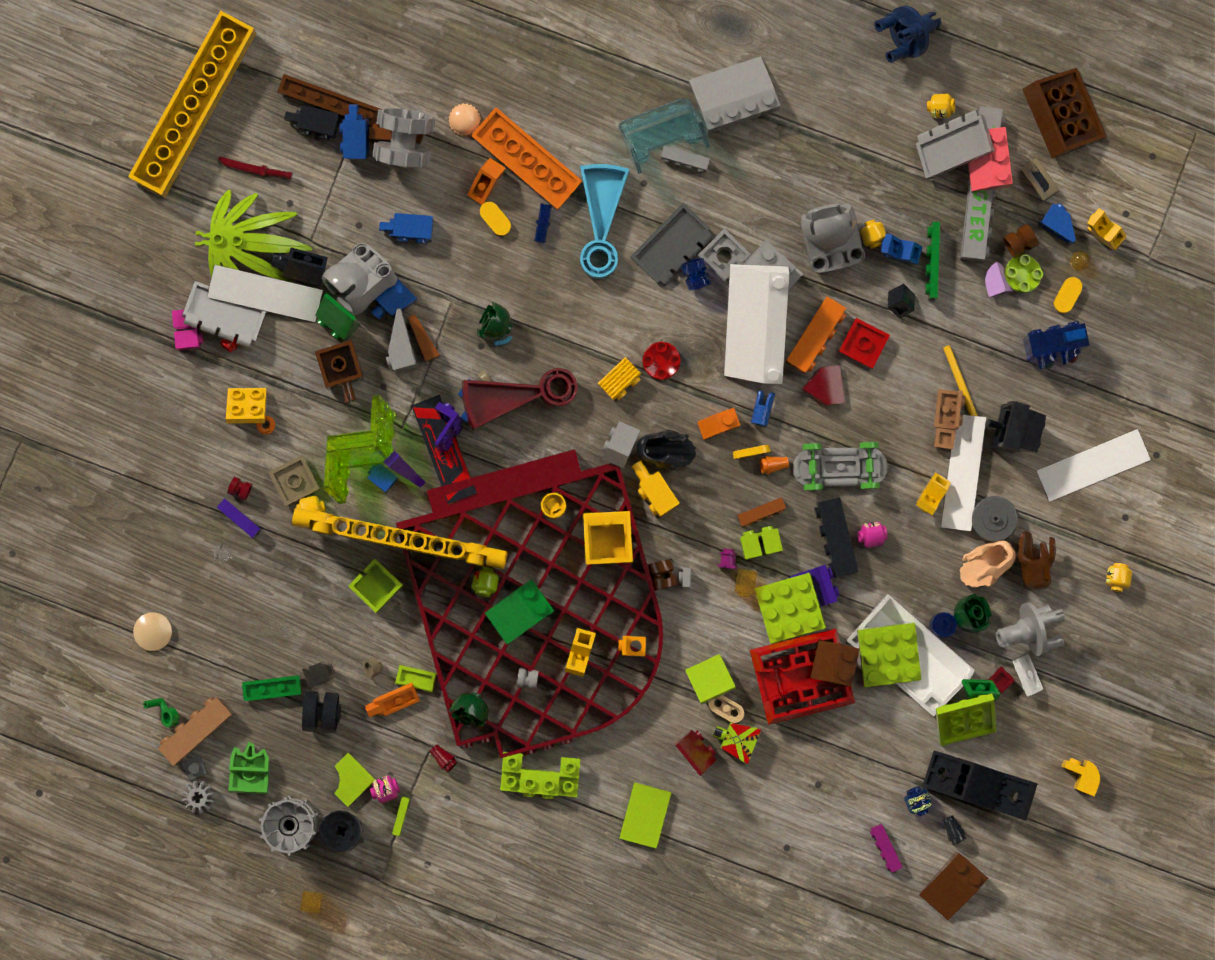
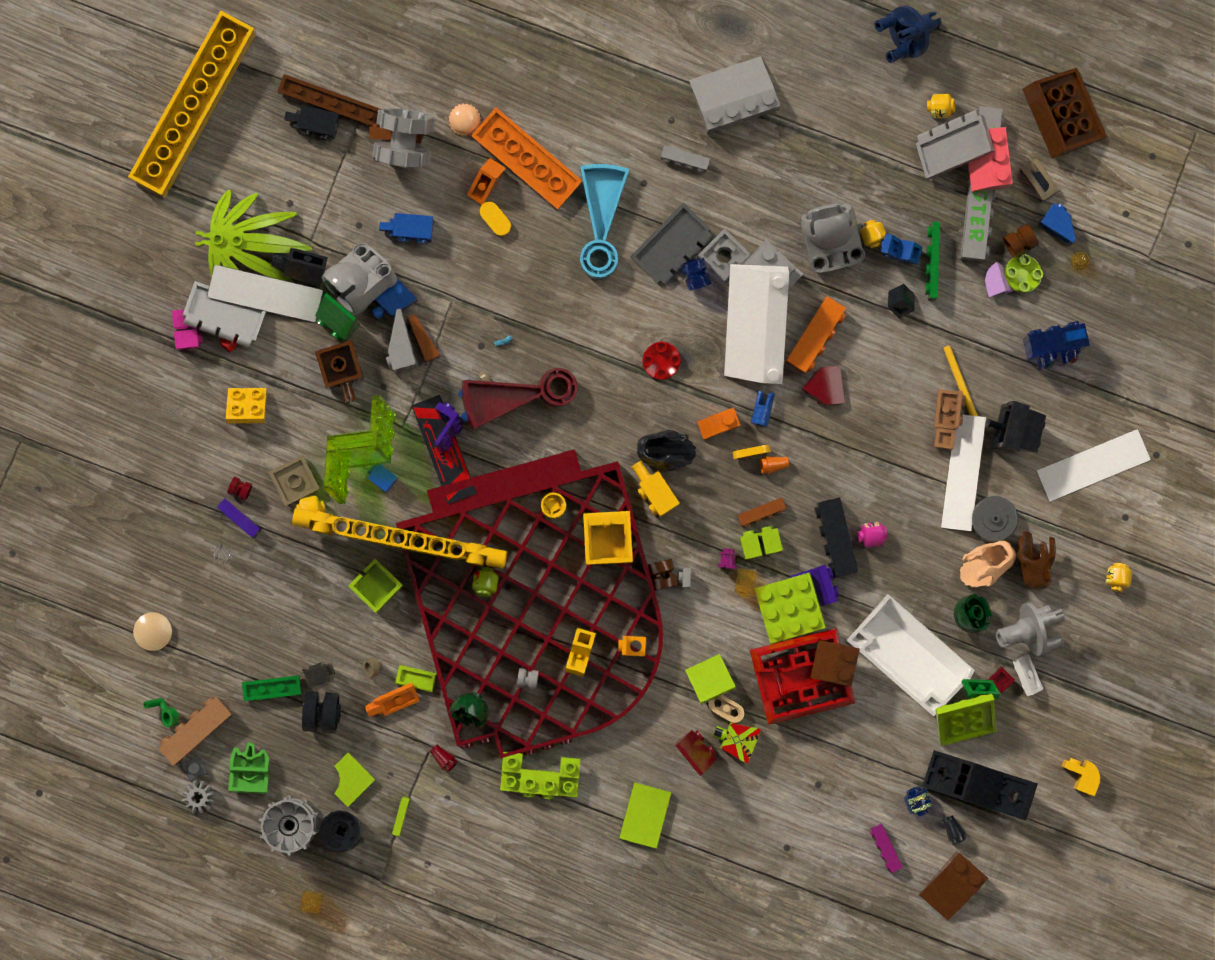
(263, 171): dark red sword -> none
(270, 429): orange plate -> none
(355, 134): blue hinge -> none
(385, 789): dark pink head -> none
(397, 464): dark purple piece -> none
(494, 323): dark green cylinder -> none
(519, 611): green slope -> none
(543, 223): clear blue pin -> none
(620, 379): yellow brick -> none
(621, 444): light grey brick -> none
(660, 128): clear light blue windscreen -> none
(833, 467): light grey piece -> none
(864, 343): red plate -> none
(889, 654): lime plate -> none
(933, 493): yellow brick -> none
(942, 624): clear blue wheel -> none
(1067, 295): yellow tile -> none
(1105, 230): yellow brick -> none

